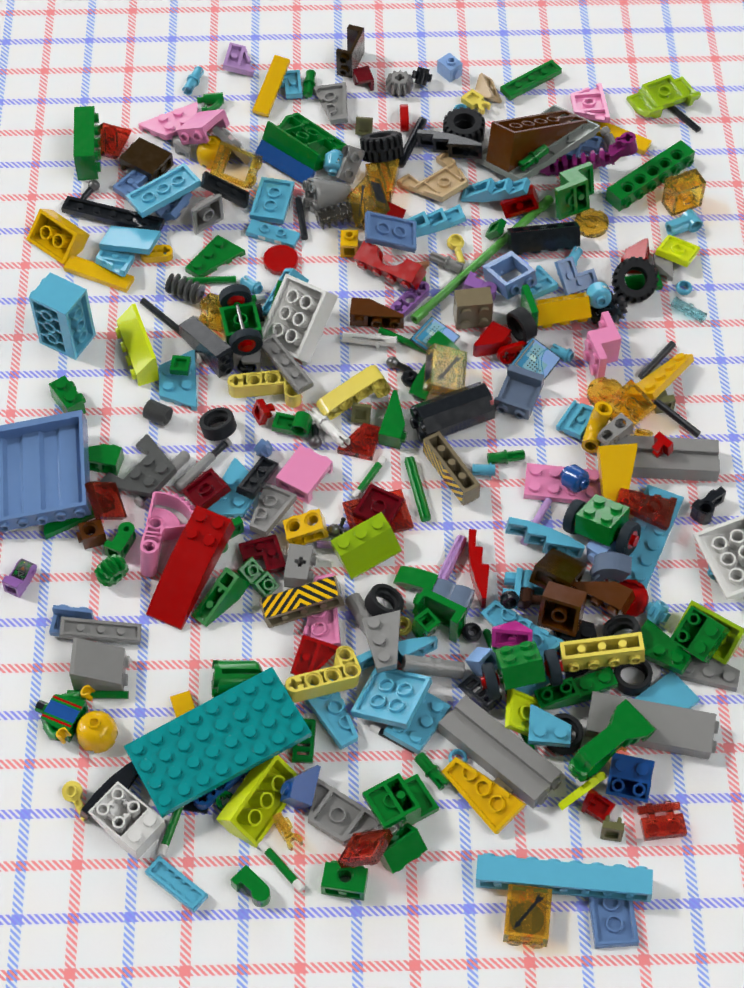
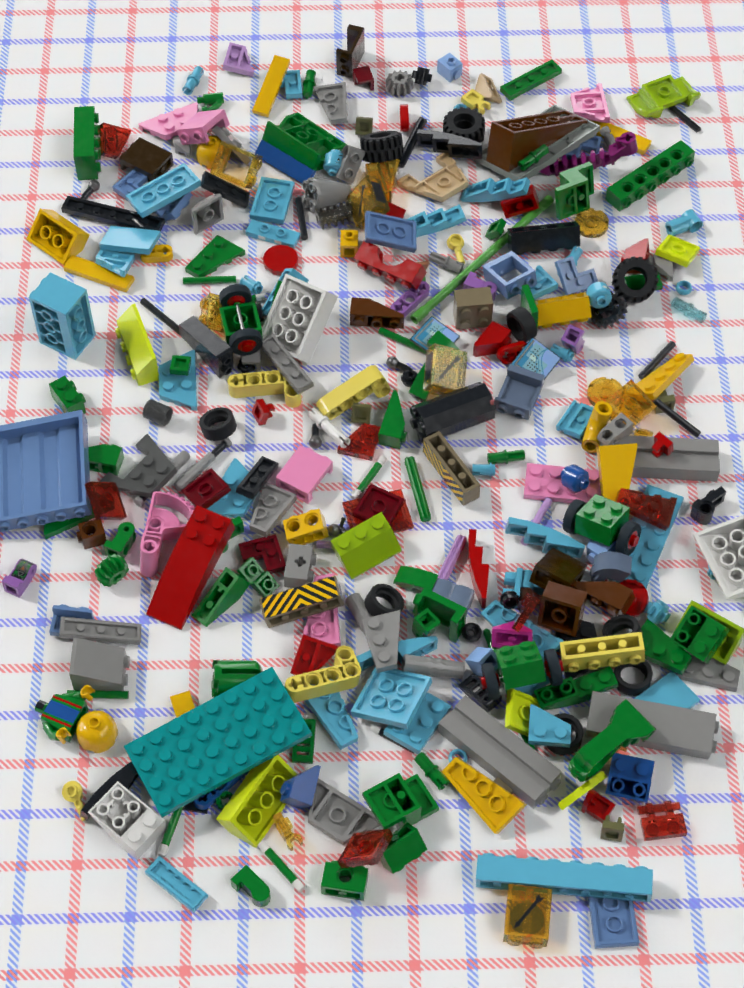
(185, 289): dark grey piece -> none
(263, 448): medium blue plate -> none
(297, 424): green plate -> none
(347, 337): white pin -> none
(404, 621): light yellow plate -> none
(528, 604): none -> clear red wing
(573, 339): none -> medium lavender leg
(602, 346): bright pink bracket -> none
(683, 192): clear yellow brick -> none

